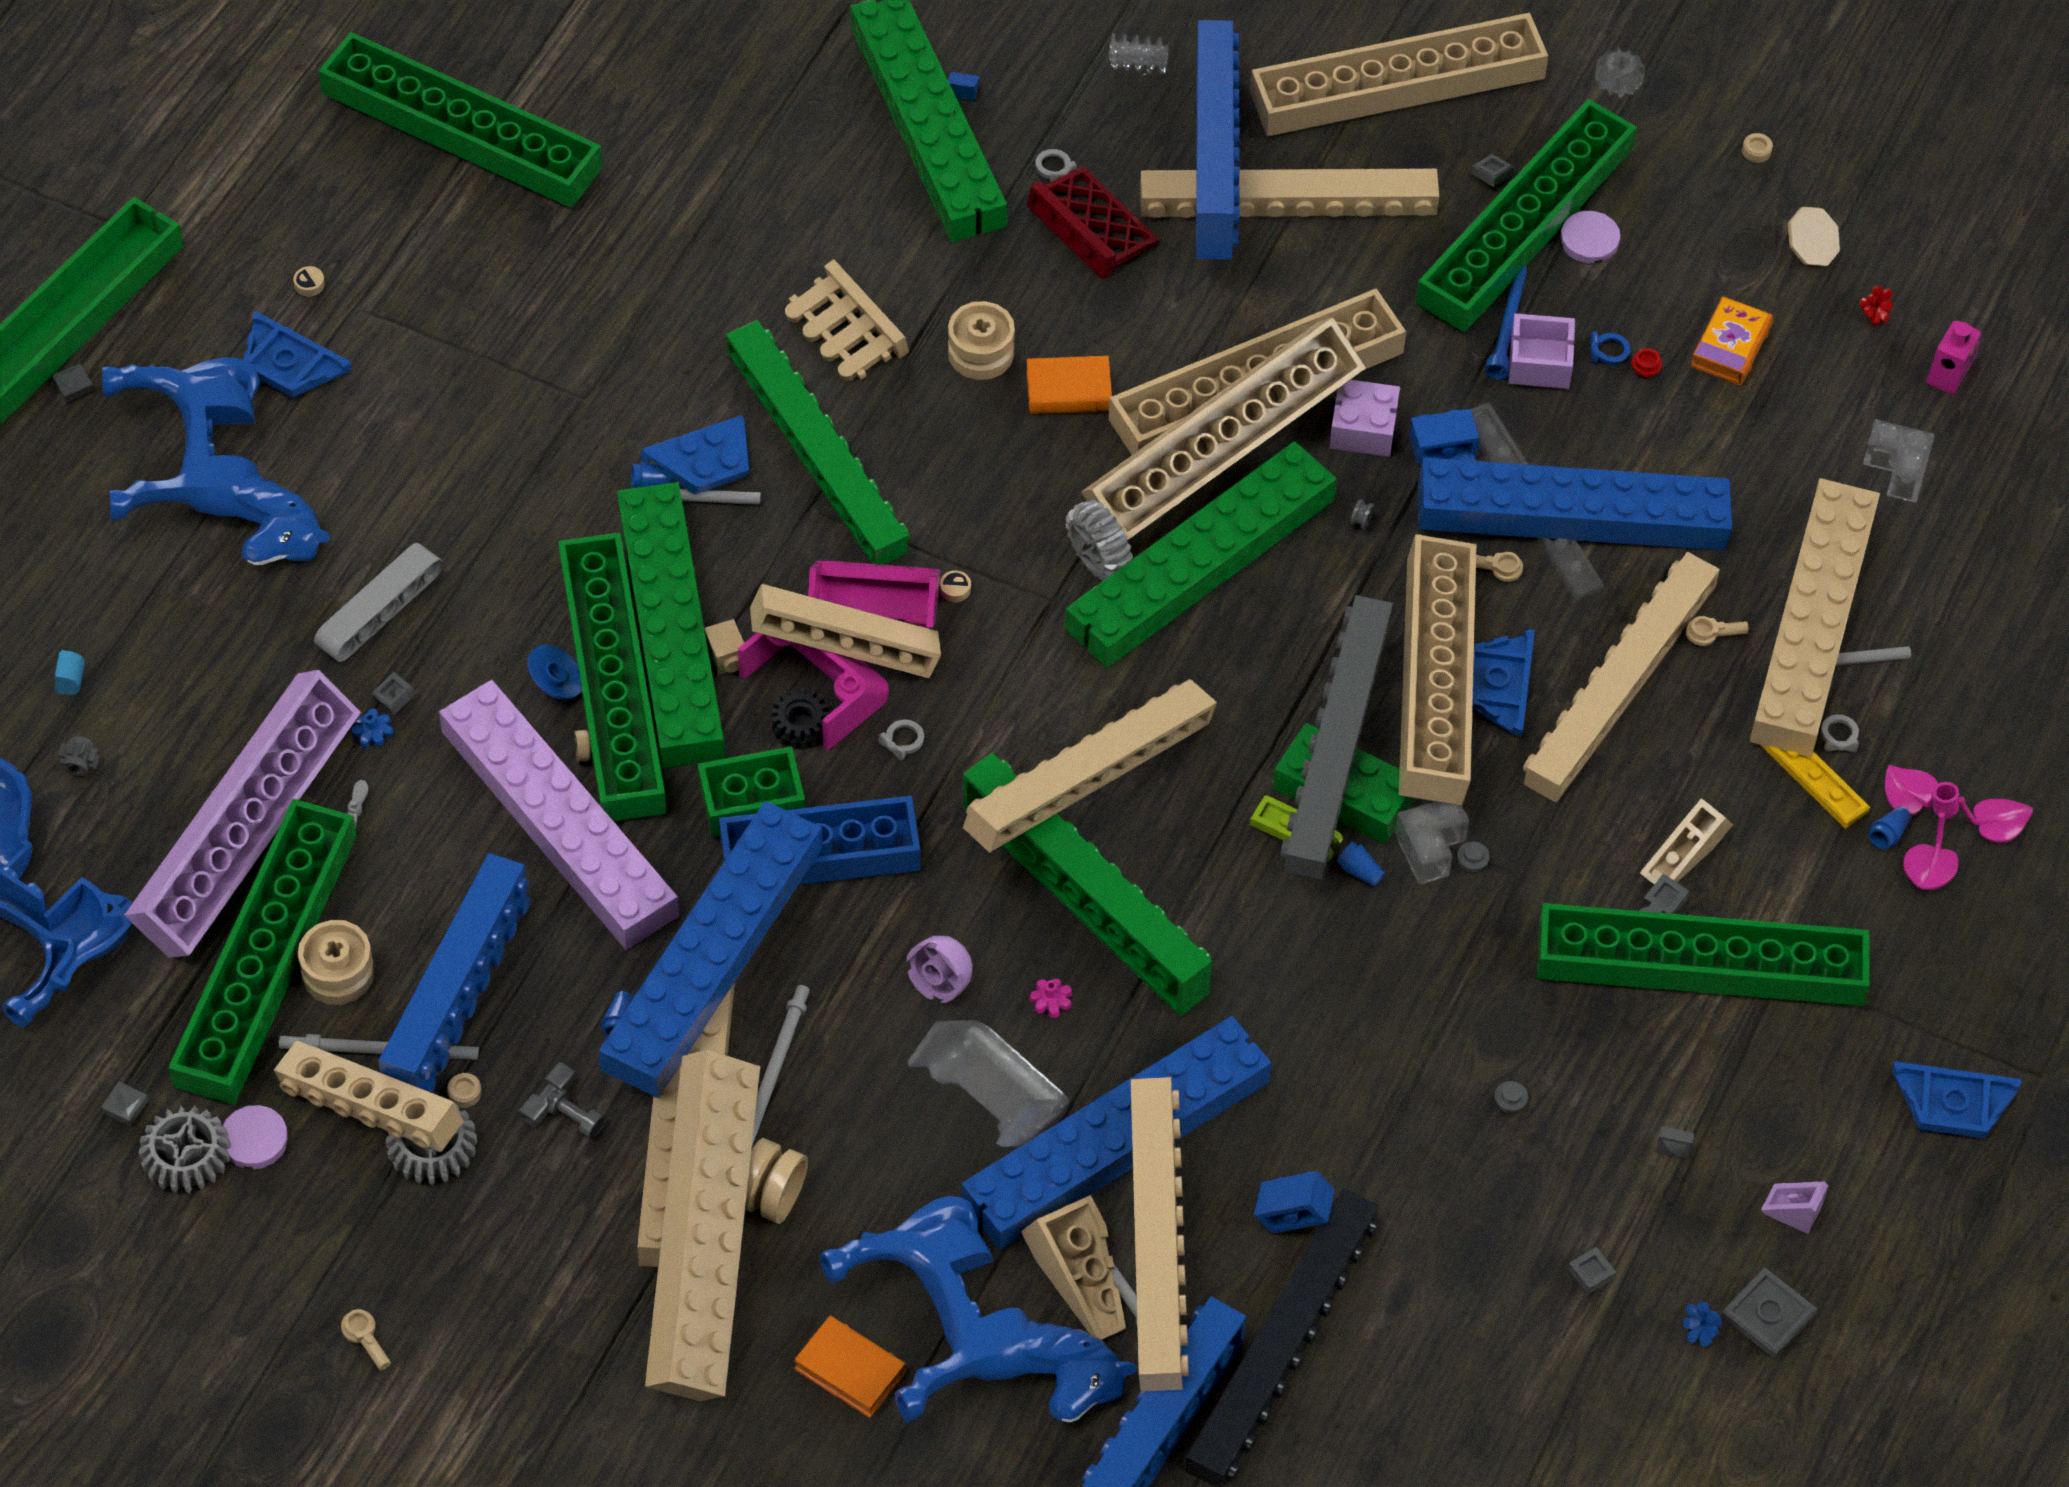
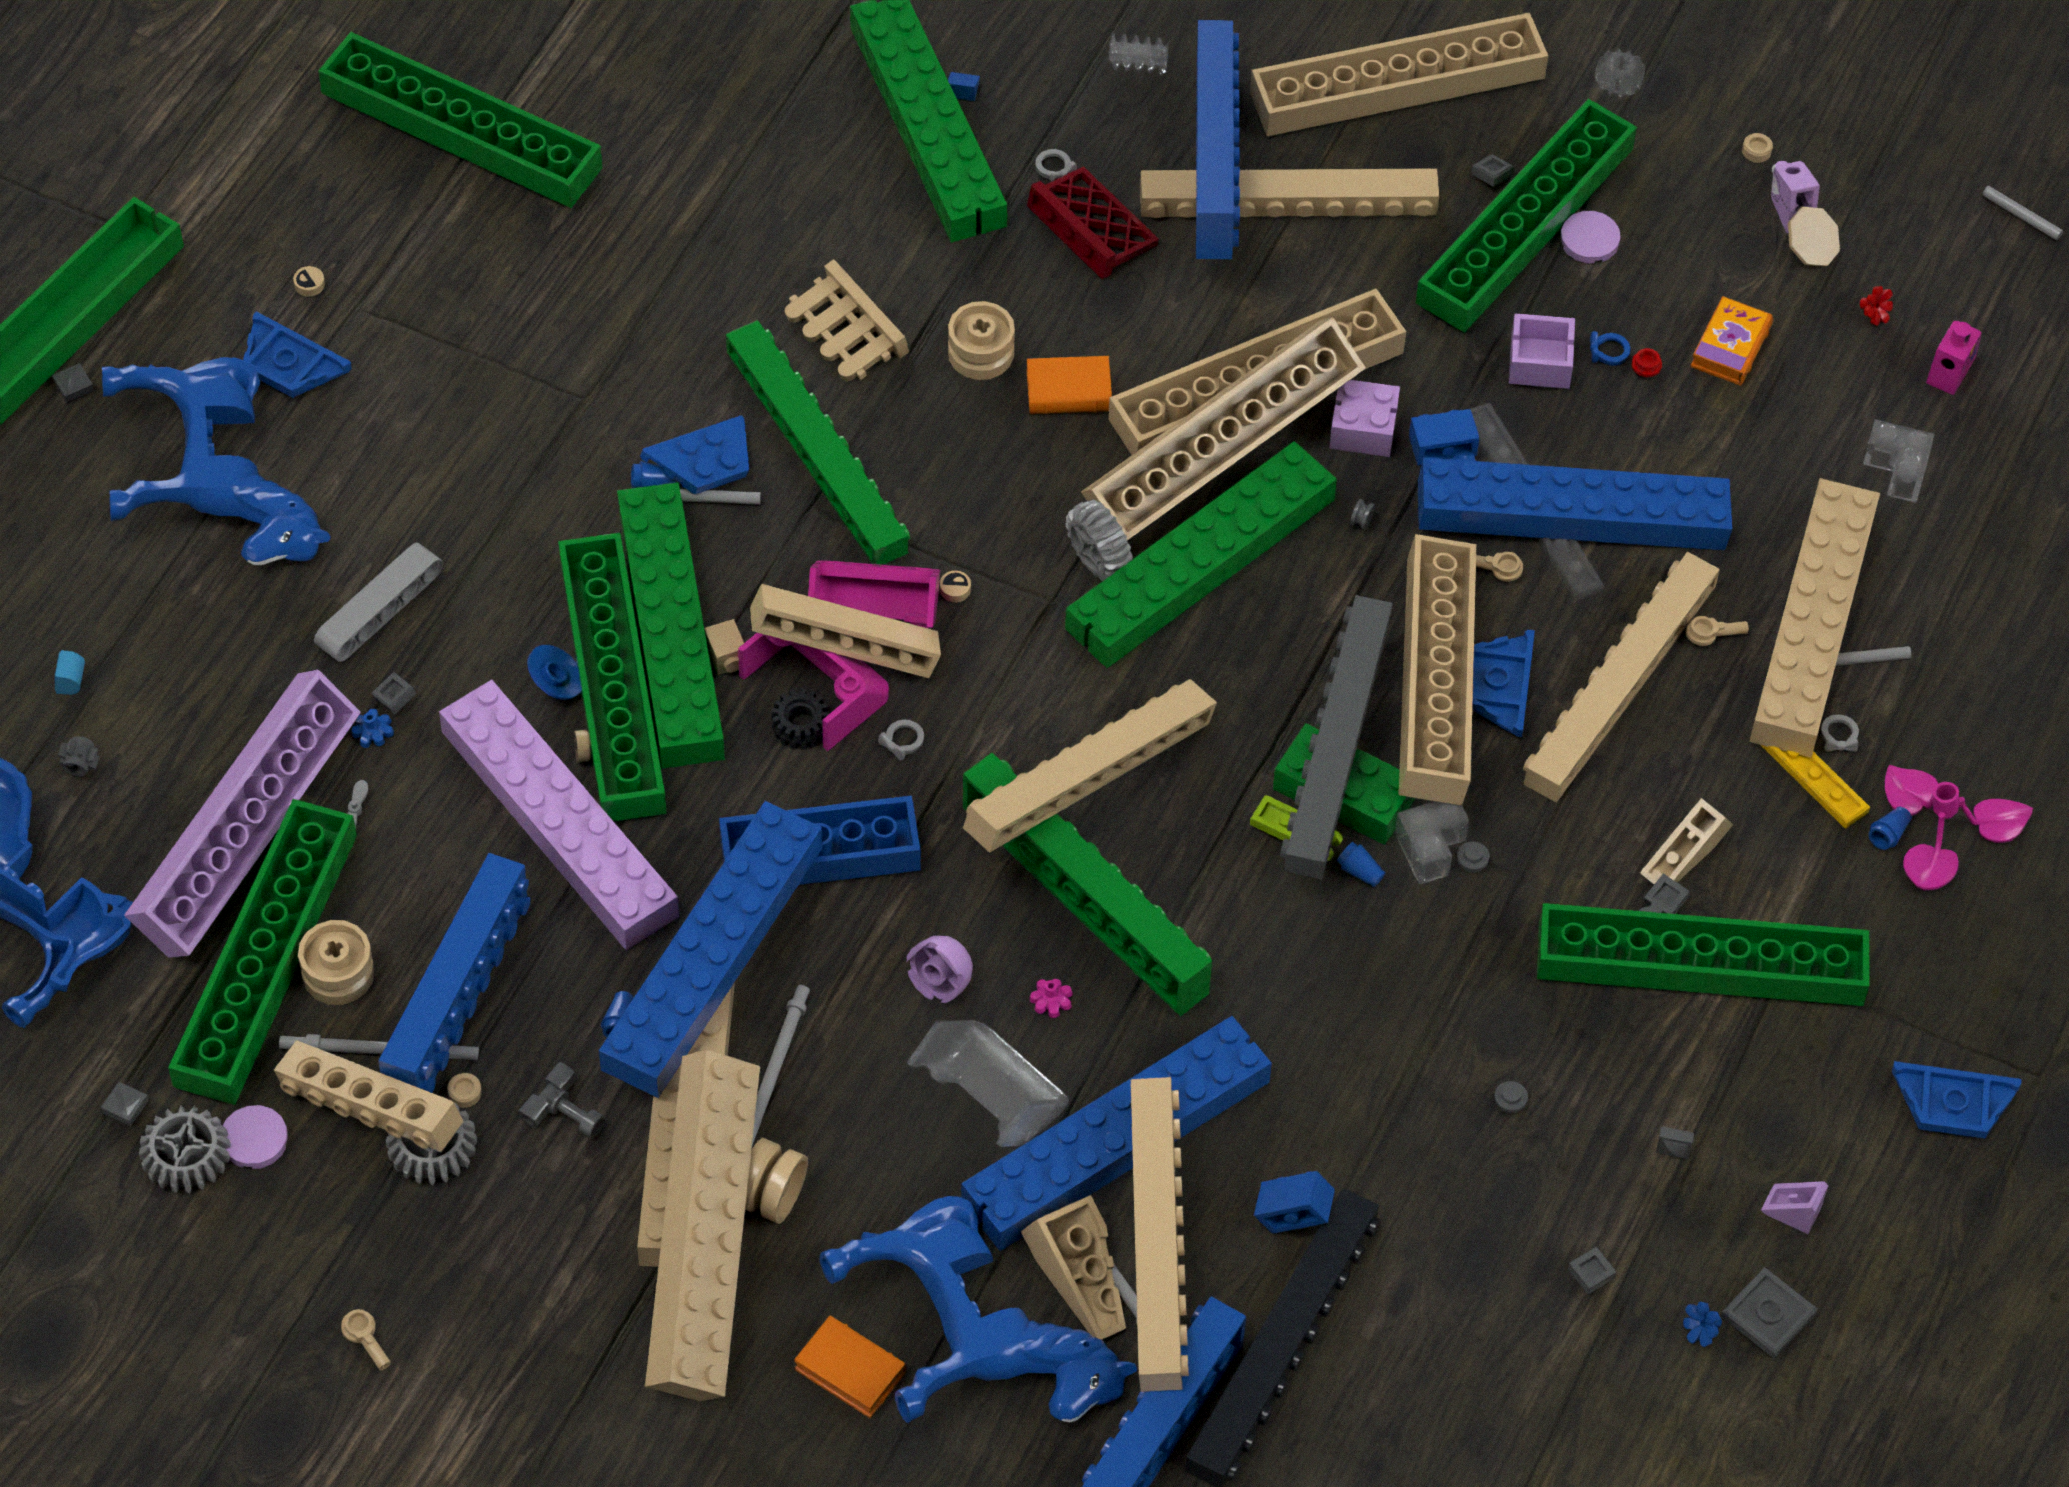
(745, 782): green brick -> none
(1498, 363): blue piece -> none
(1793, 188): none -> lavender torso
(2022, 213): none -> light grey bar

